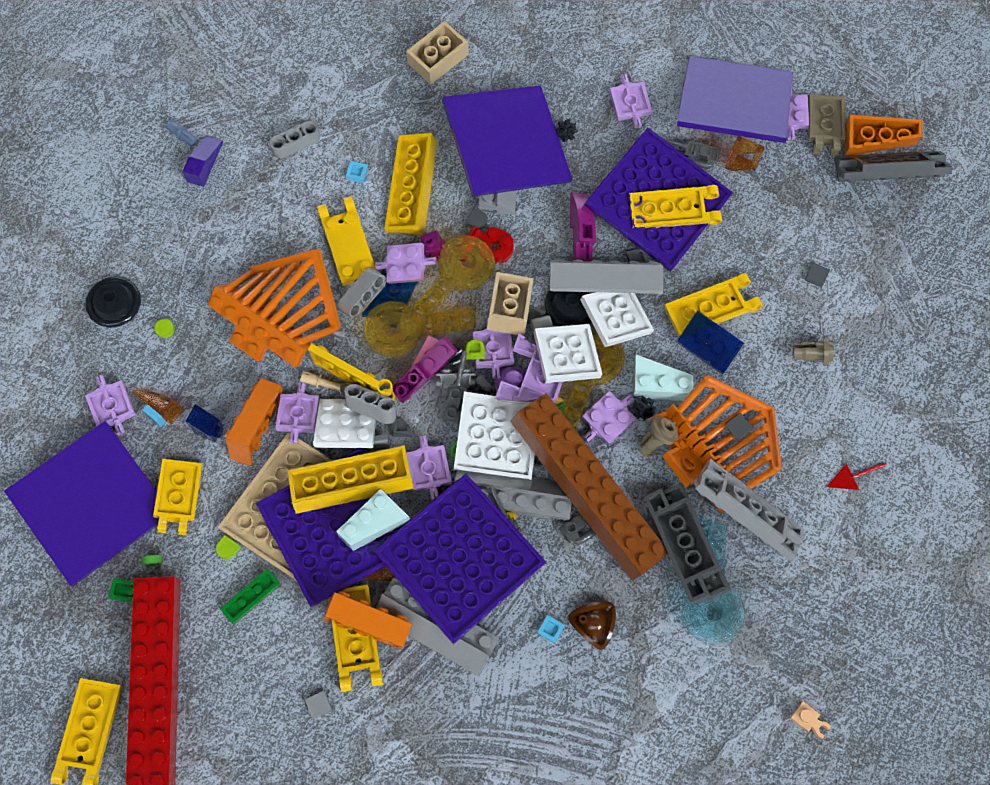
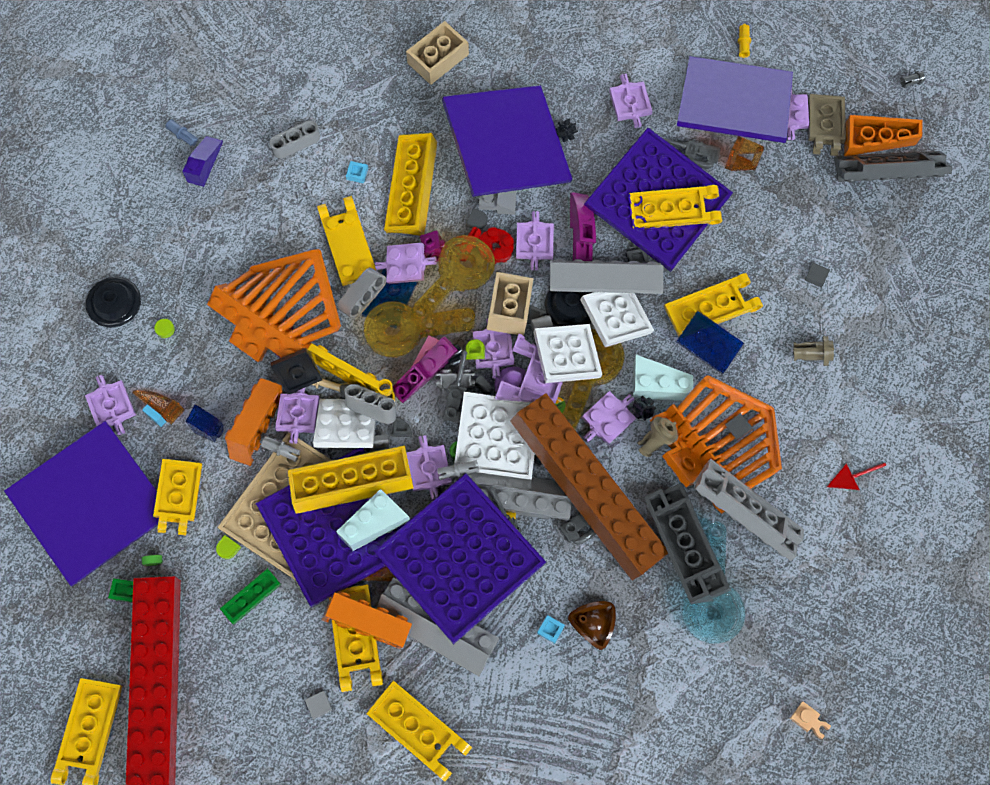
(280, 448): none -> light grey axle
(296, 371): none -> black tile
(416, 728): none -> yellow hinge
(458, 469): none -> light grey pin
(535, 240): none -> lavender plate
(744, 41): none -> yellow axle
(916, 78): none -> dark grey pin

